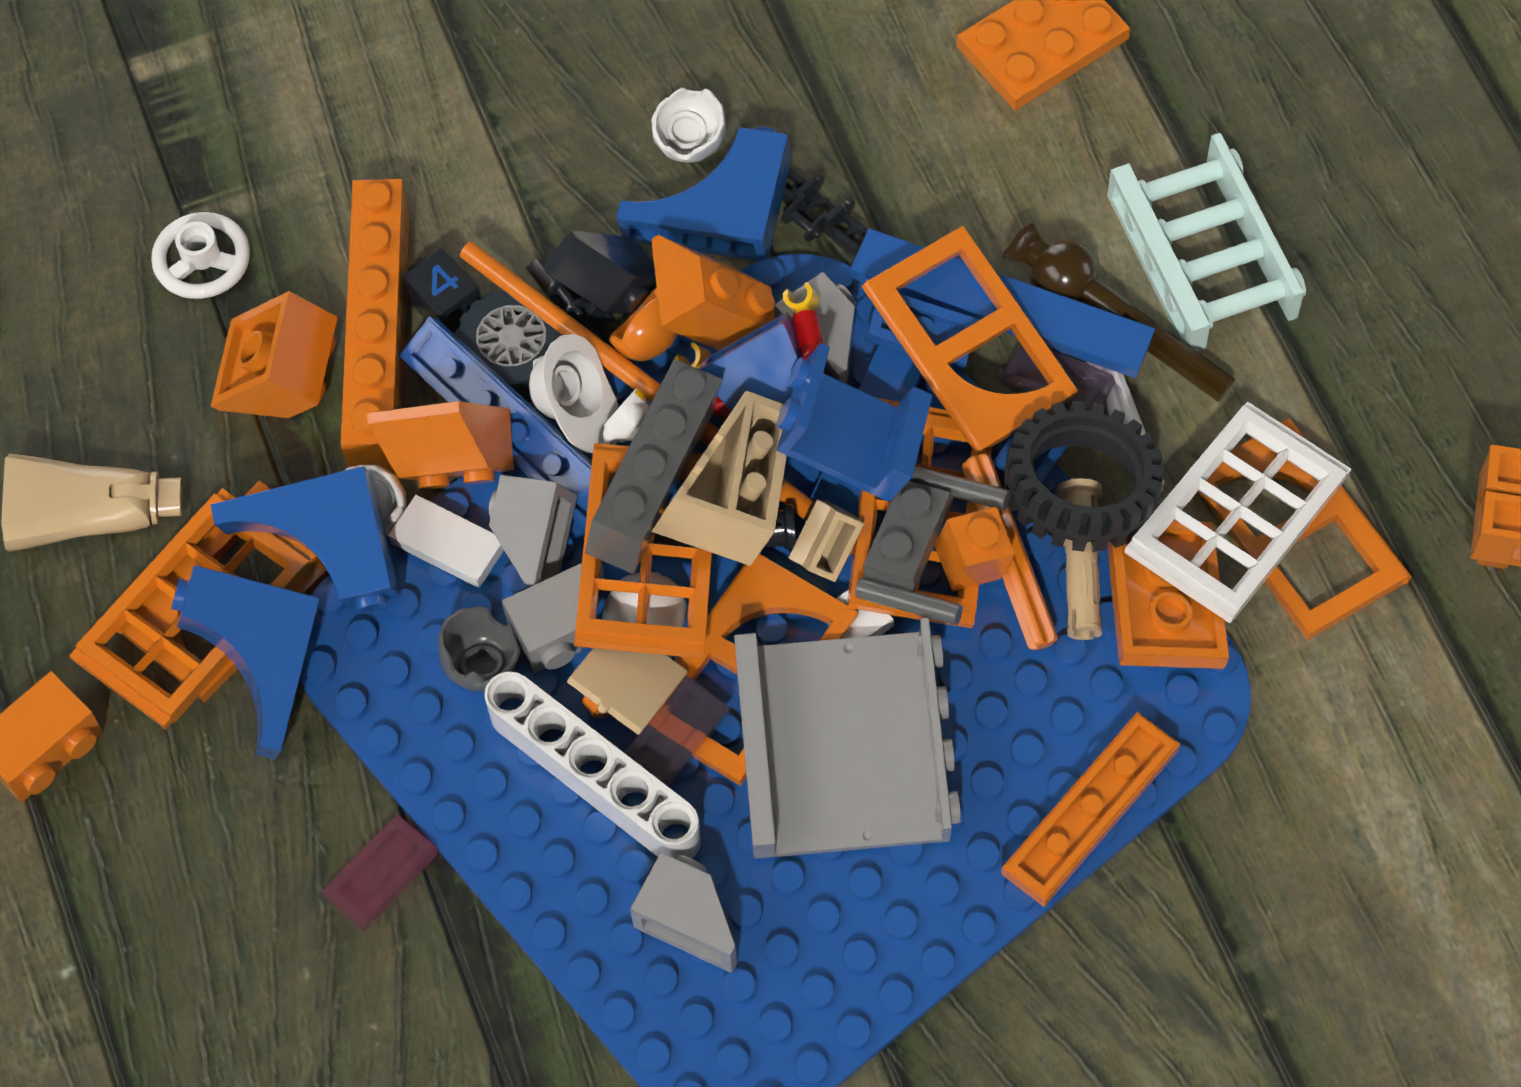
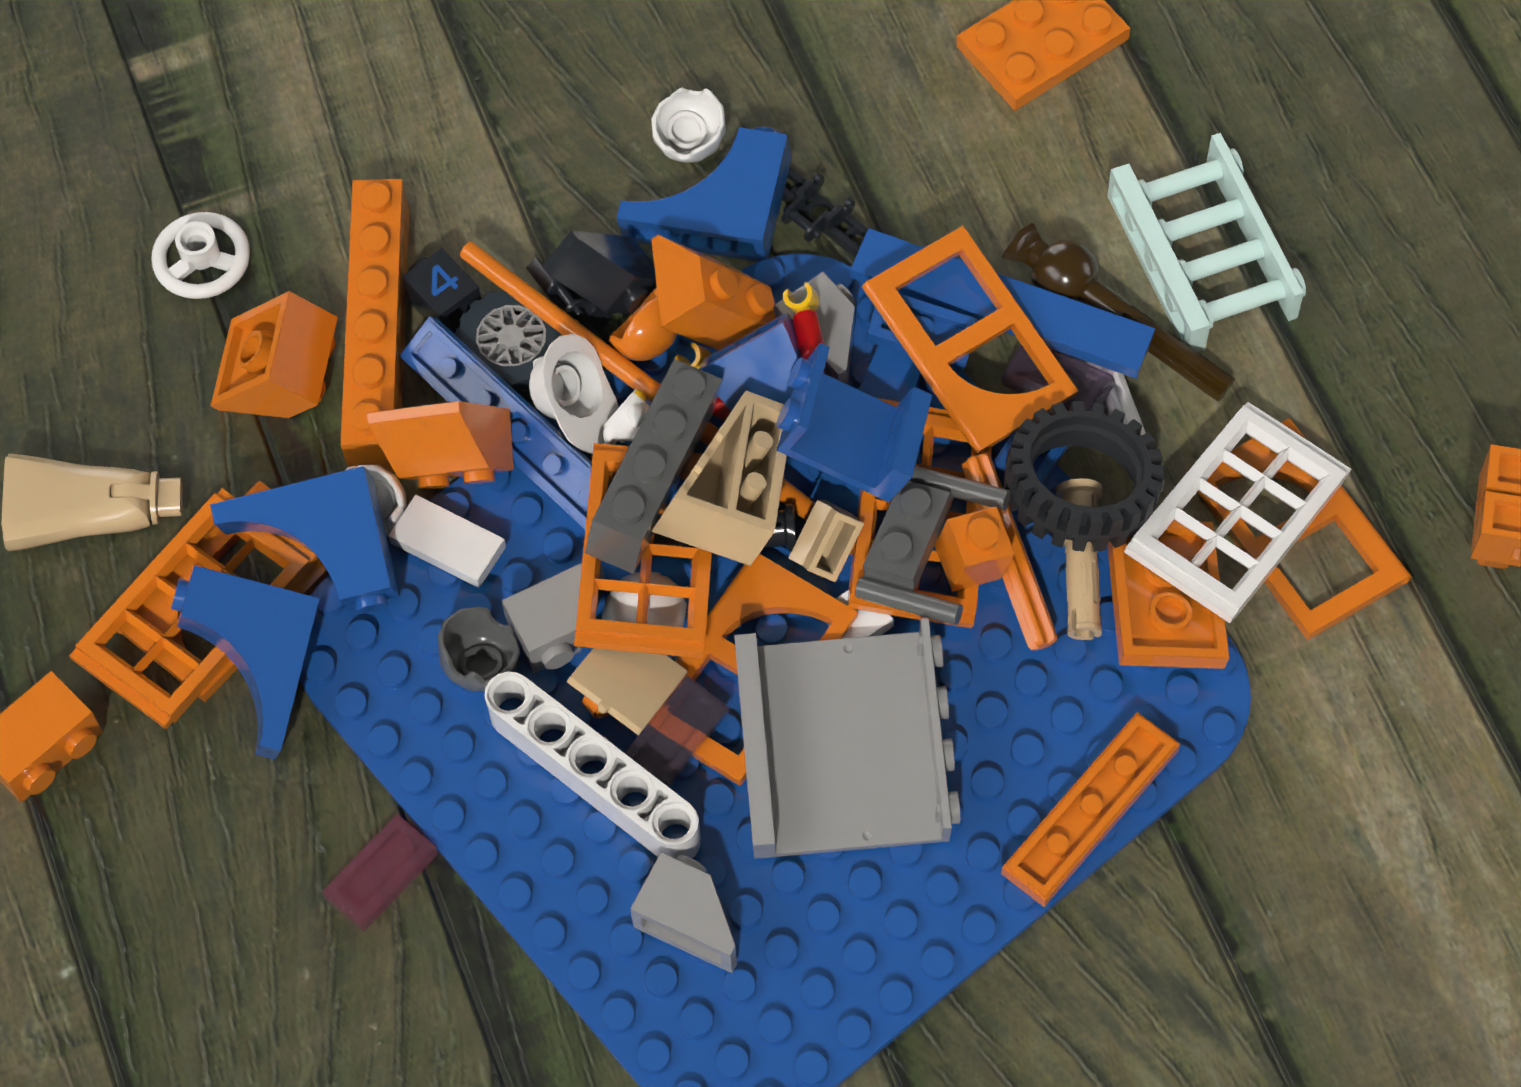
(532, 524): light grey slope -> none

